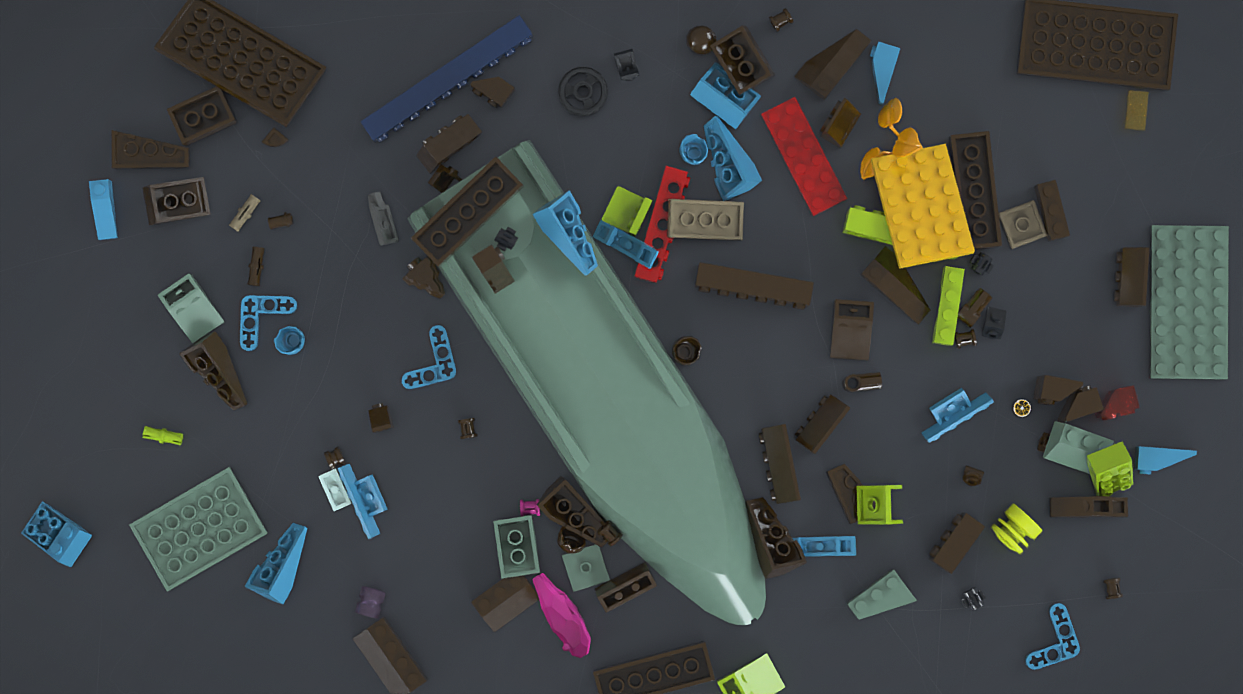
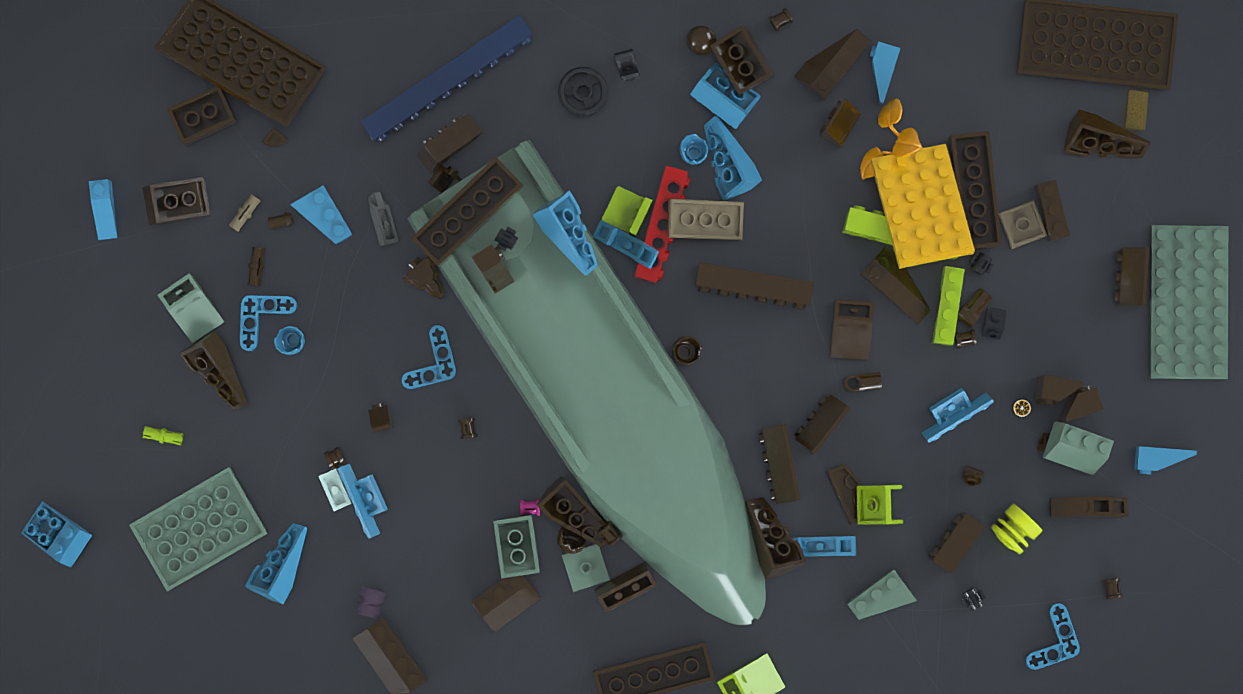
(140, 152): dark brown wing -> none
(323, 214): none -> dark azure wing
(494, 89): dark brown slope -> none
(557, 608): dark pink piece -> none
(804, 156): red plate -> none
(1096, 135): none -> dark brown wedge
(1110, 469): lime slope -> none
(1119, 401): clear red slope -> none

